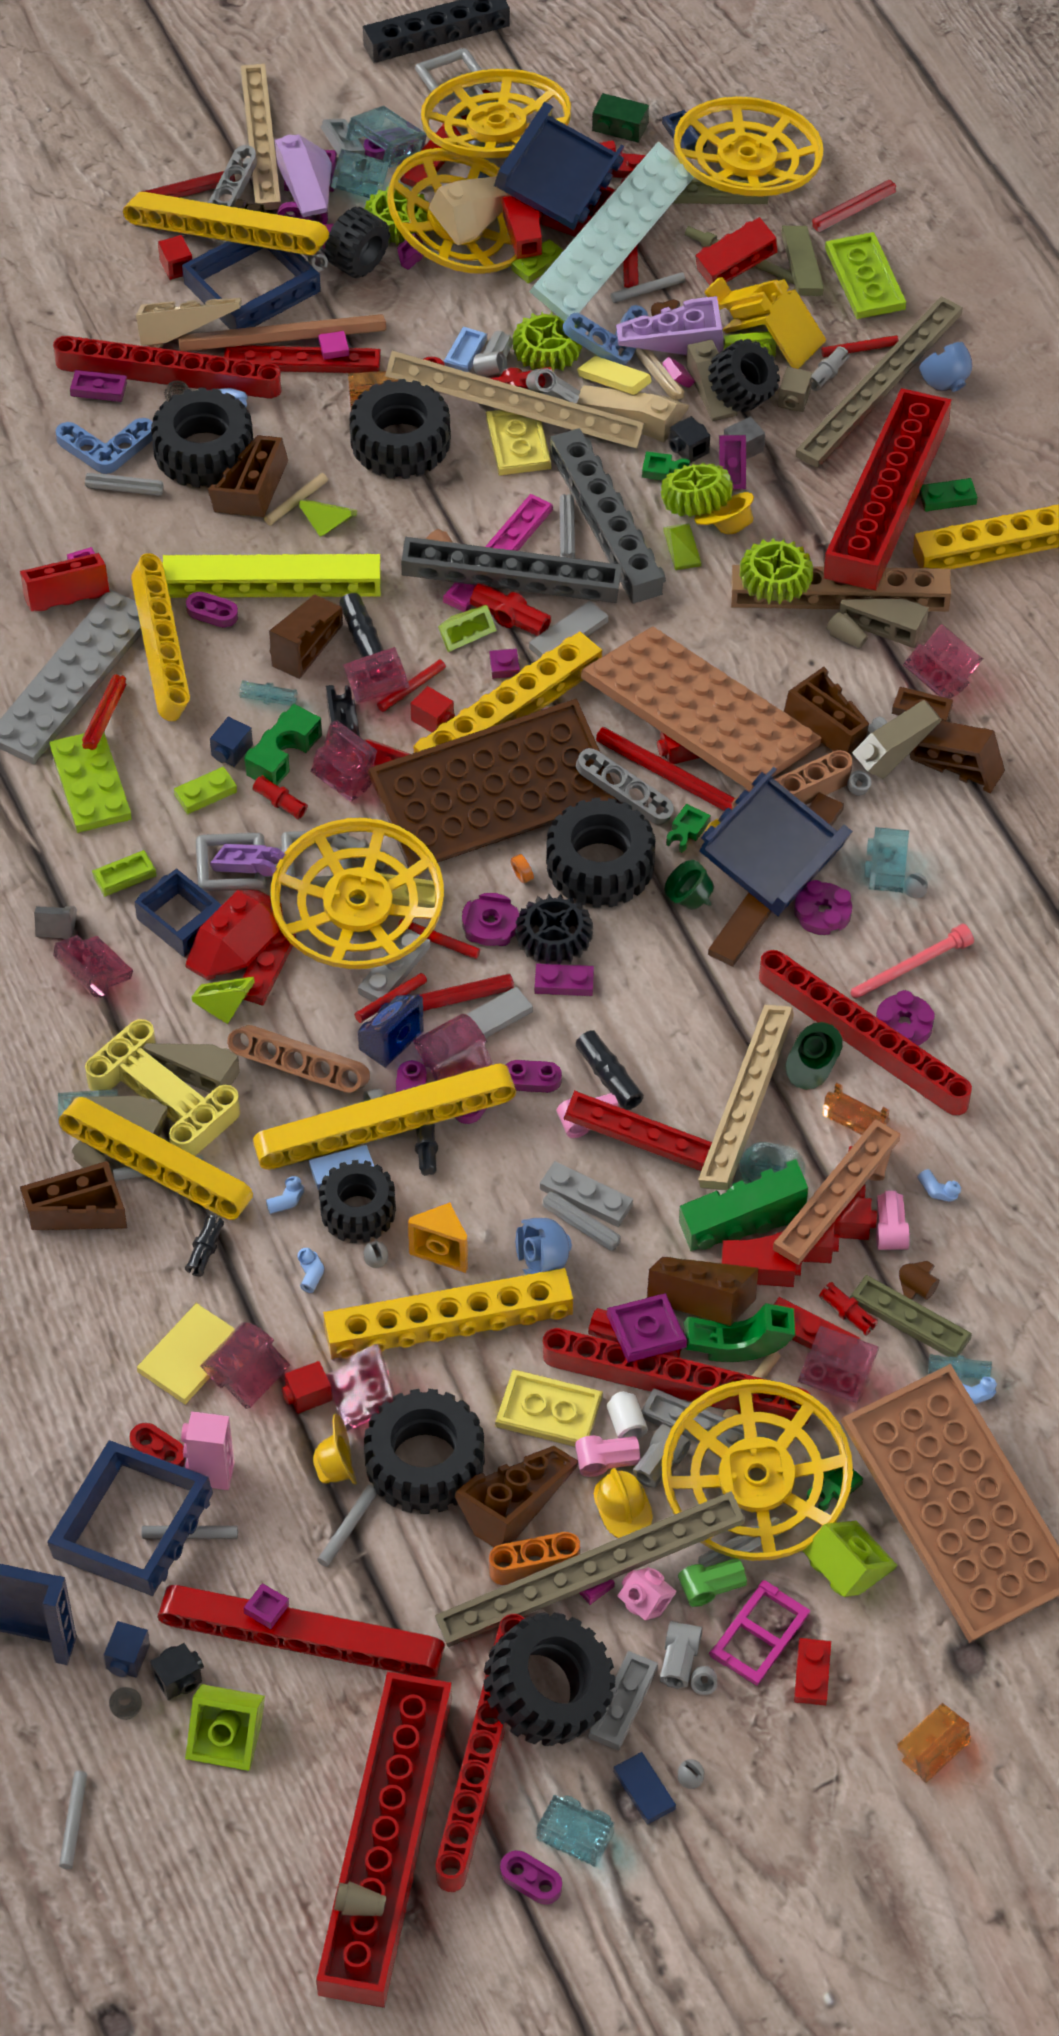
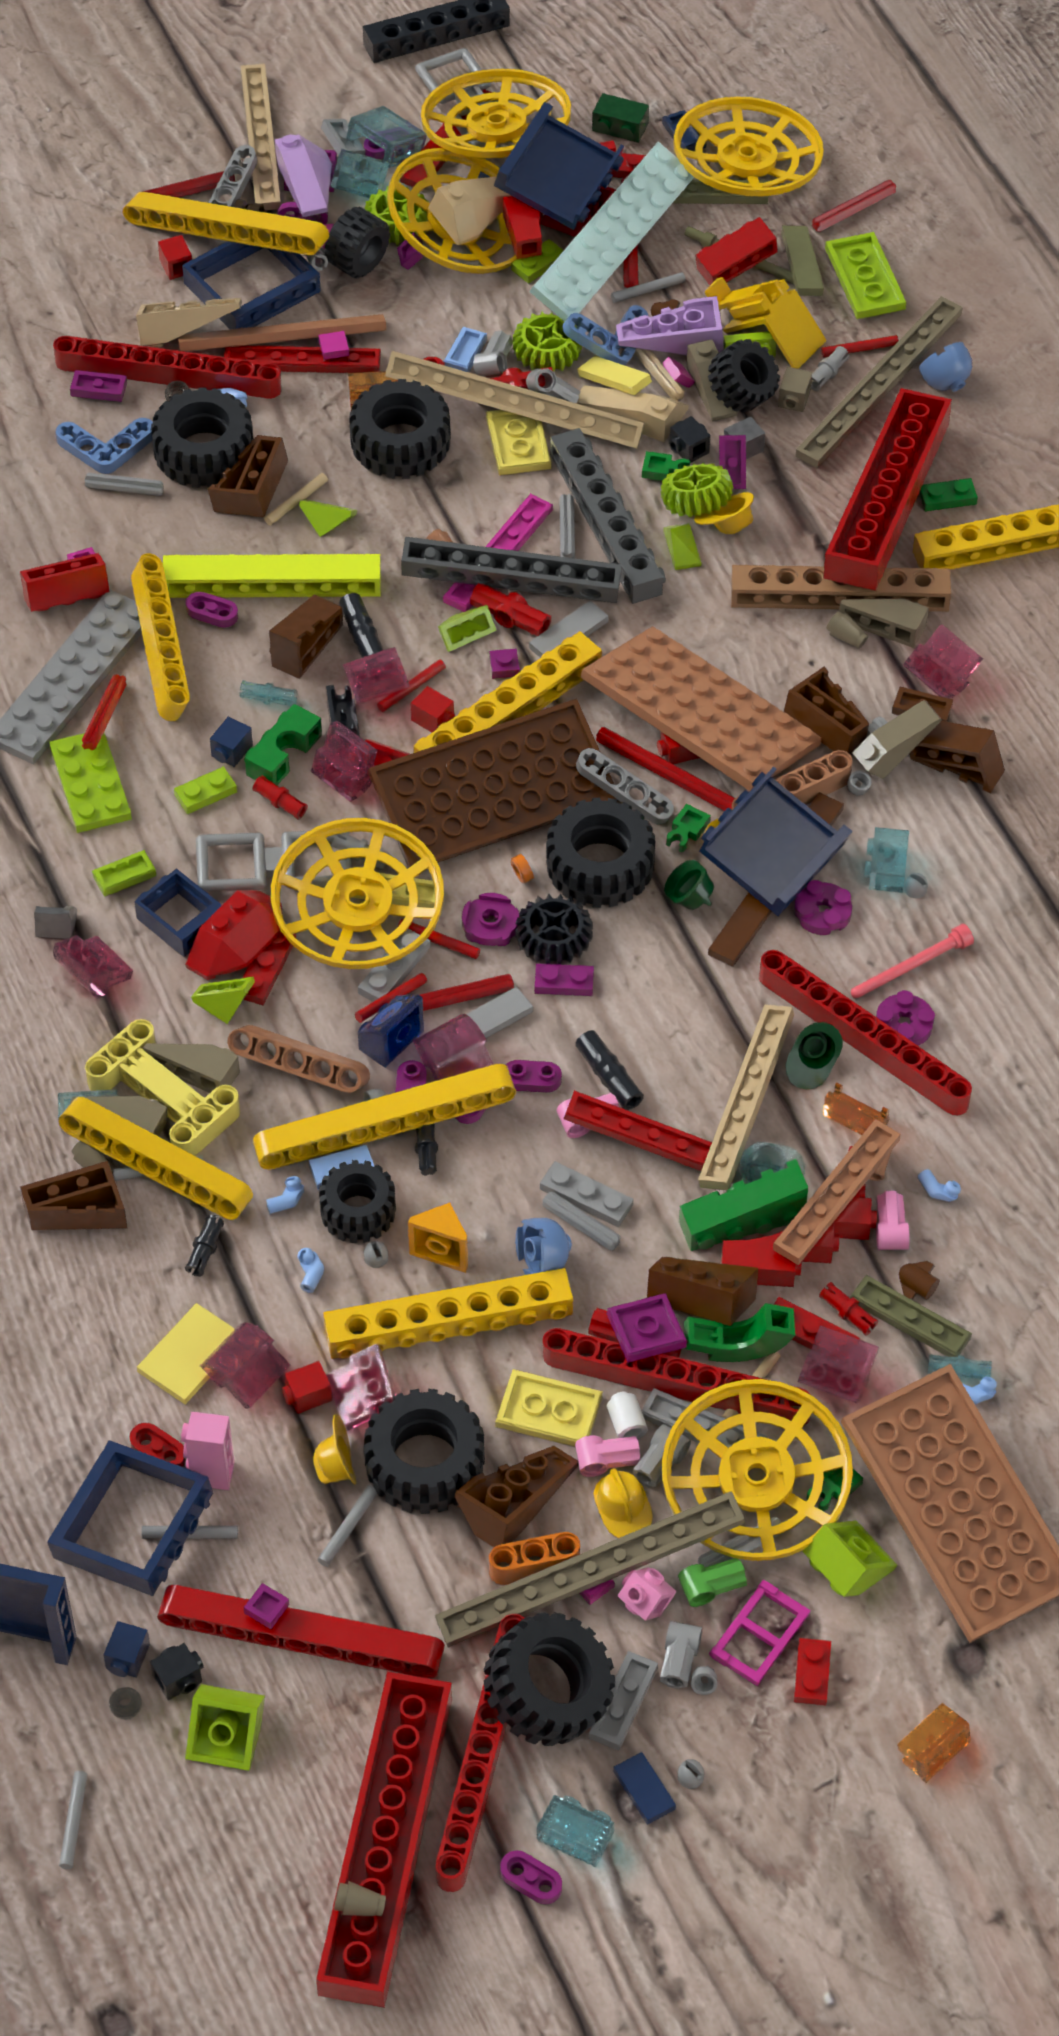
(247, 859): medium lavender hinge -> none
(776, 571): lime gear -> none

